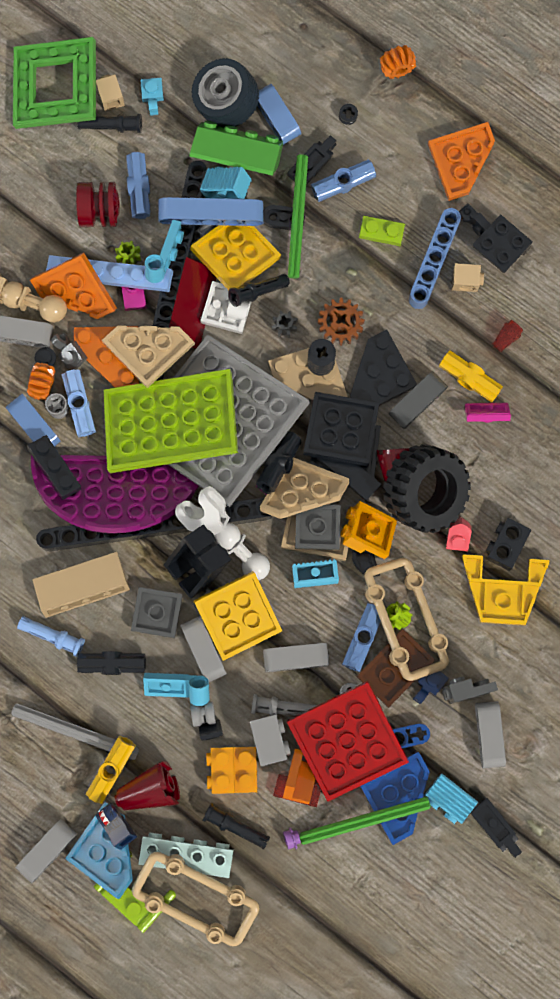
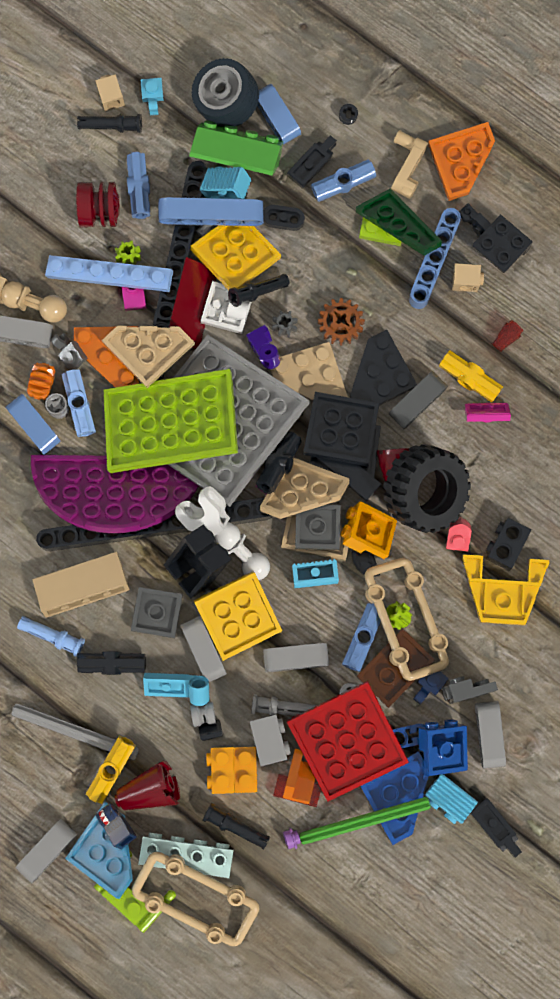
(45, 355): black plate -> none
(54, 467): black plate -> none
(77, 285): orange plate -> none
(80, 108): bright green plate -> none
(167, 254): medium azure plate -> none
(260, 344): none -> dark purple leg
(297, 216): bright green axle -> none
(321, 357): black piece -> none
(398, 62): orange gear -> none
(400, 221): none -> dark green wing
(404, 183): none -> tan beam
(444, 747): none -> blue plate

